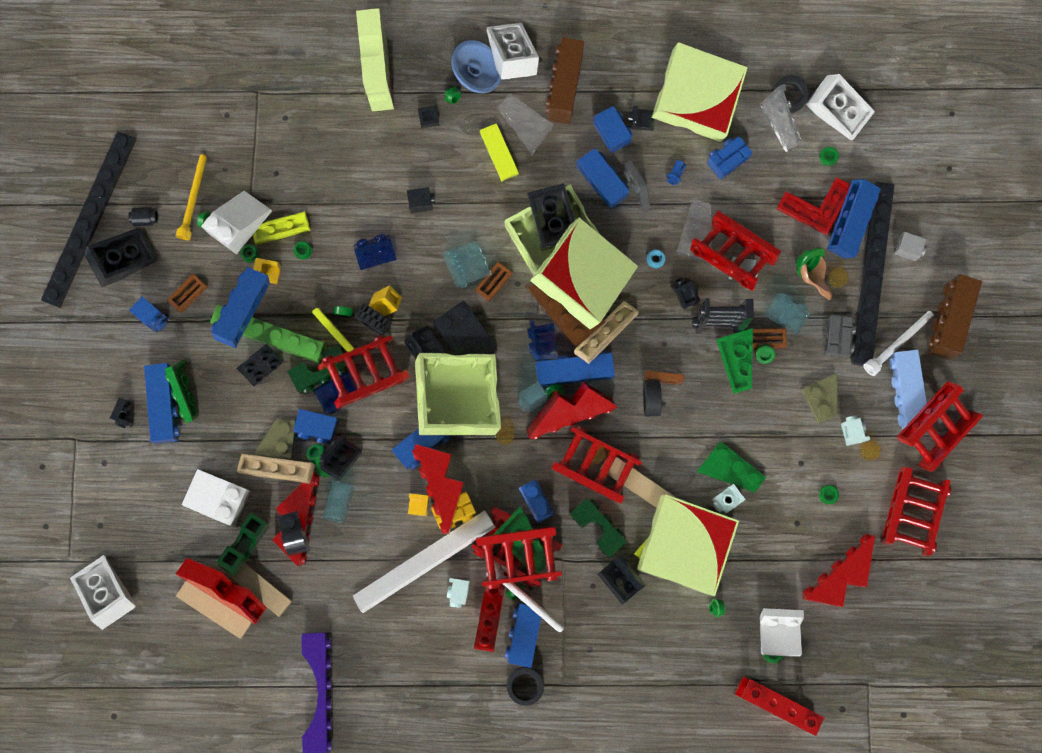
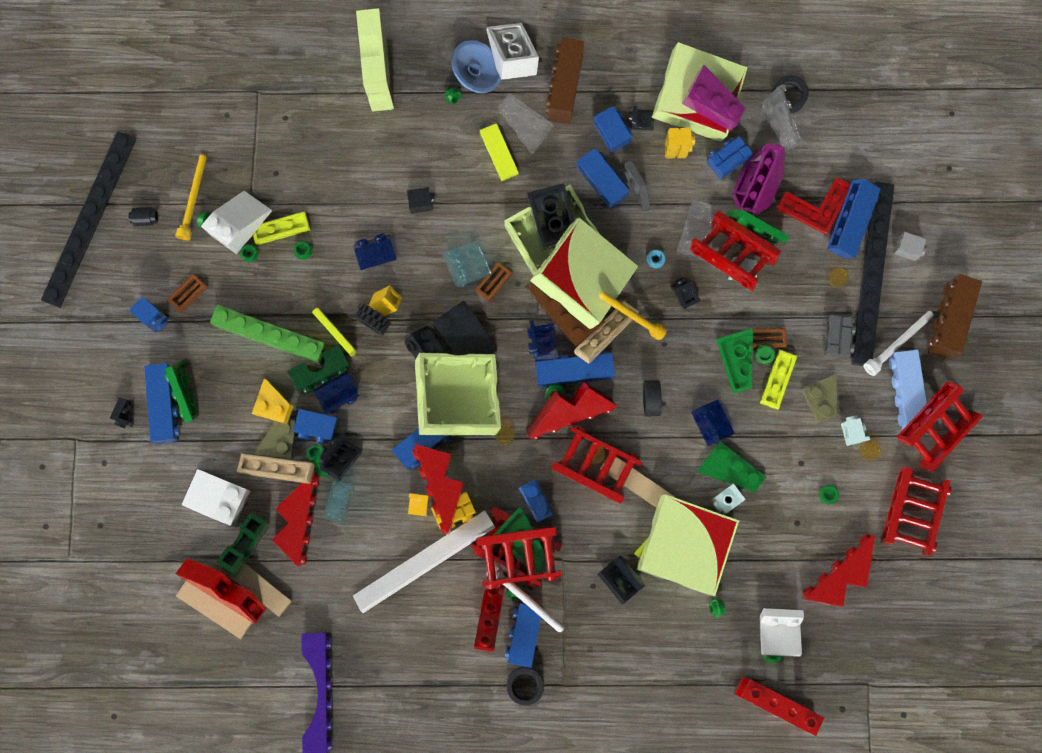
(102, 593): white slope -> none
(119, 256): black slope -> none
(240, 307): blue brick -> none
(260, 365): black hinge -> none
(269, 268): yellow panel -> none
(272, 404): none -> yellow wing
(292, 535): black brick -> none
(343, 311): green tile -> none
(362, 390): red fence -> none
(428, 117): black plate -> none
(458, 592): light aqua brick -> none
(531, 398): clear light blue brick -> none
(611, 538): dark green arch -> none
(656, 330): none -> yellow piece
(668, 378): dark orange tile -> none
(676, 172): blue pin -> none
(679, 143): none -> yellow brick
(712, 422): none -> clear blue bracket
(713, 100): none -> magenta wedge
(734, 316): black fence -> none
(758, 226): none -> green wing
(760, 179): none -> magenta wedge
(778, 379): none -> neon yellow tile
(787, 313): clear light blue brick -> none
(812, 269): piece -> none
(828, 156): green tile -> none
(840, 106): white slope -> none

